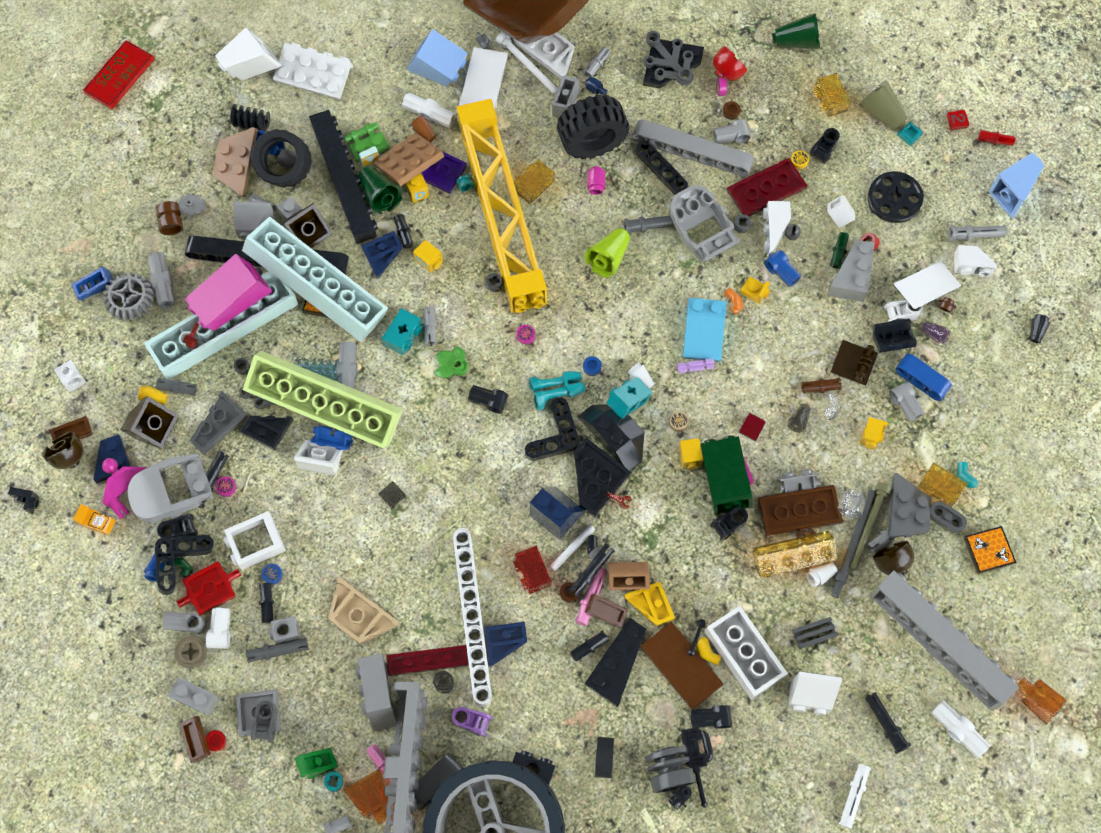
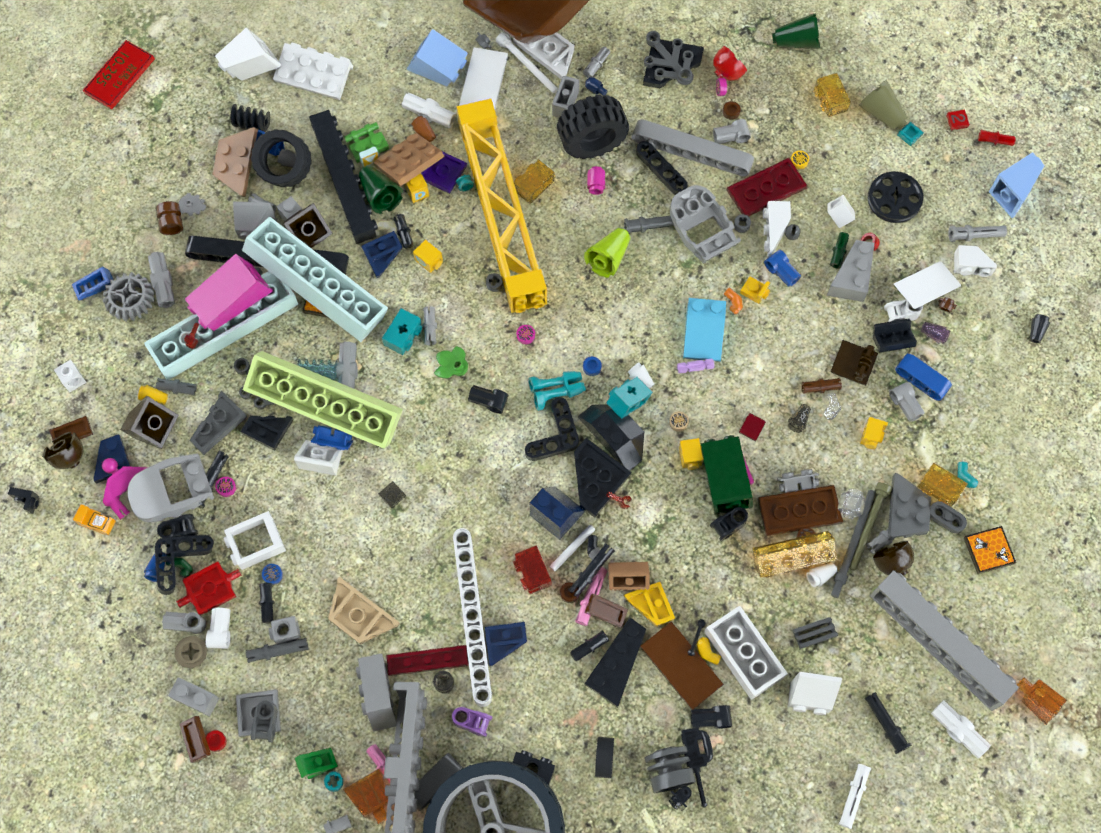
(823, 147): black piece -> none

